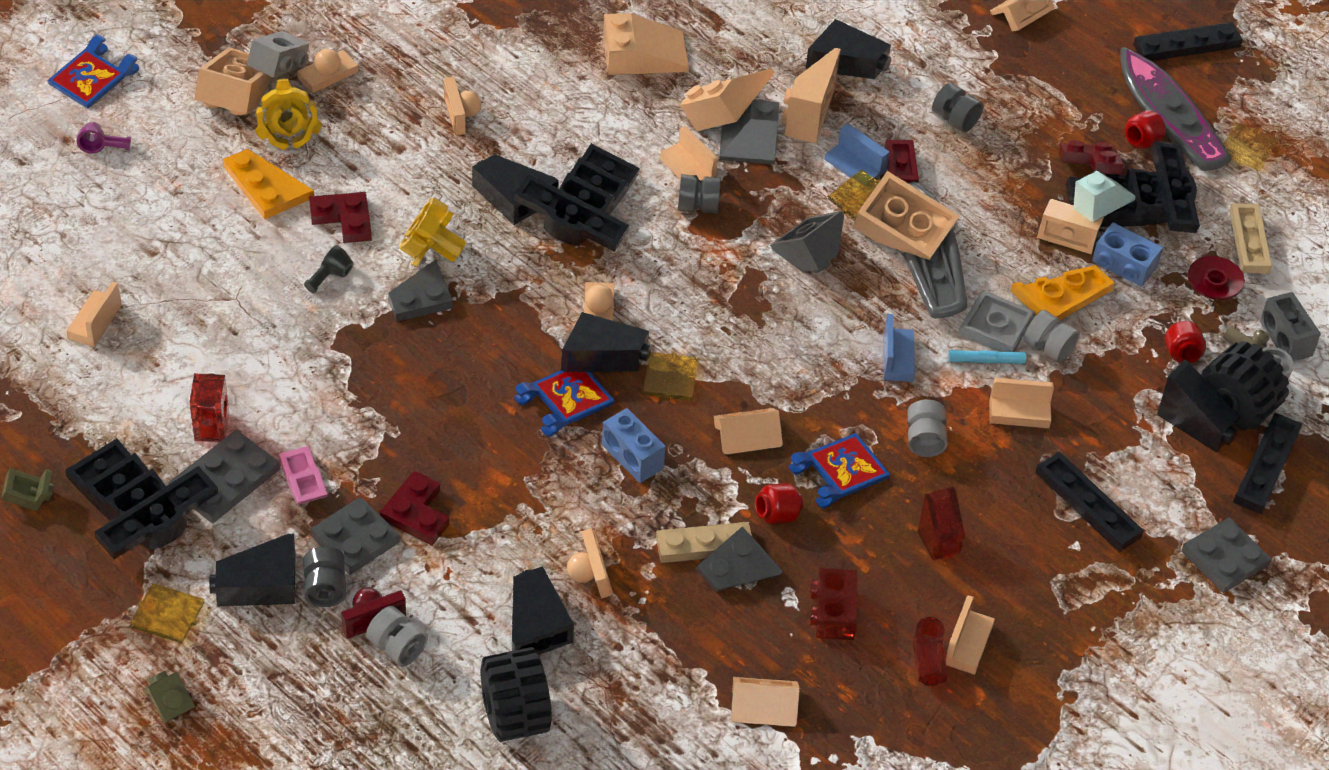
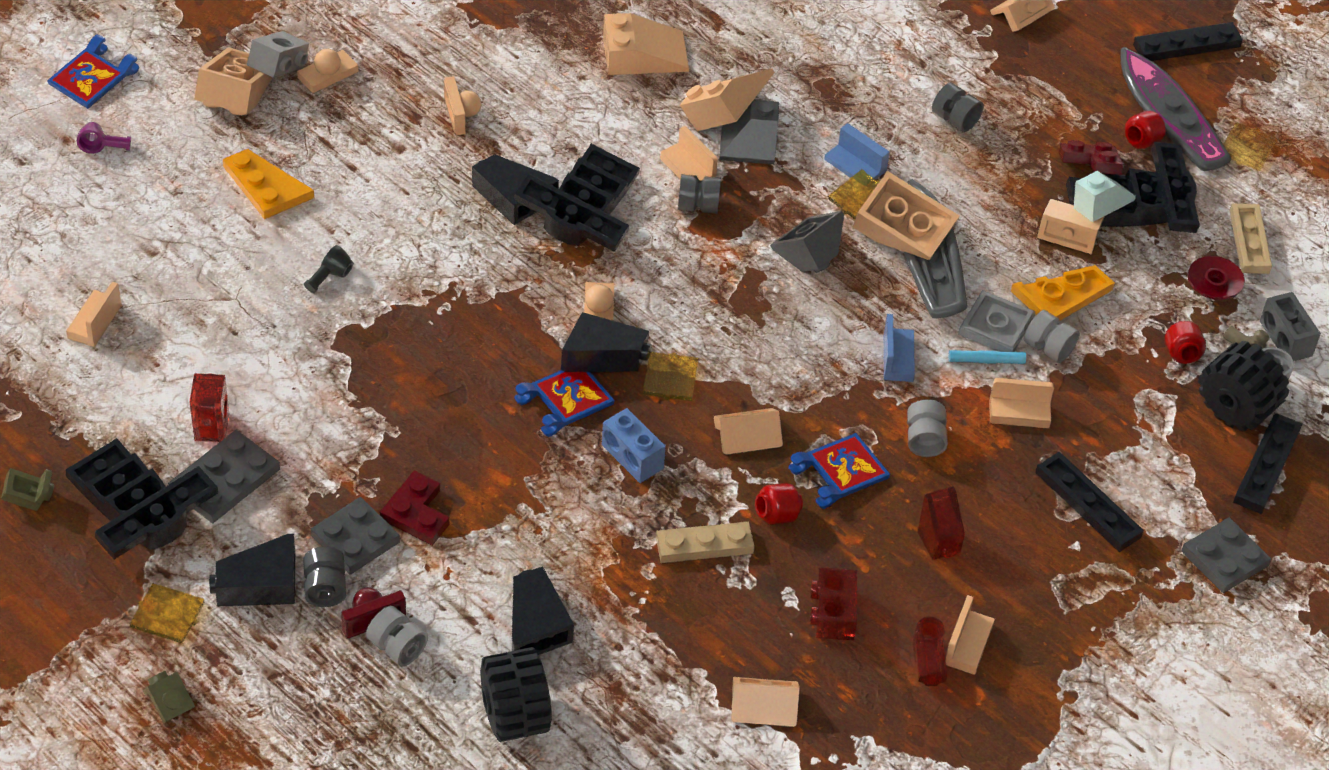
(288, 122): yellow piece -> none
(302, 475): bright pink slope -> none
(347, 209): dark red plate -> none
(420, 294): dark grey wing -> none
(430, 231): yellow piece -> none
(585, 566): light nougat tile -> none
(737, 563): dark grey wing -> none
(811, 98): light nougat slope -> none
(859, 53): black slope -> none
(902, 159): dark red plate -> none
(1127, 254): medium blue brick -> none
(1197, 408): black slope -> none

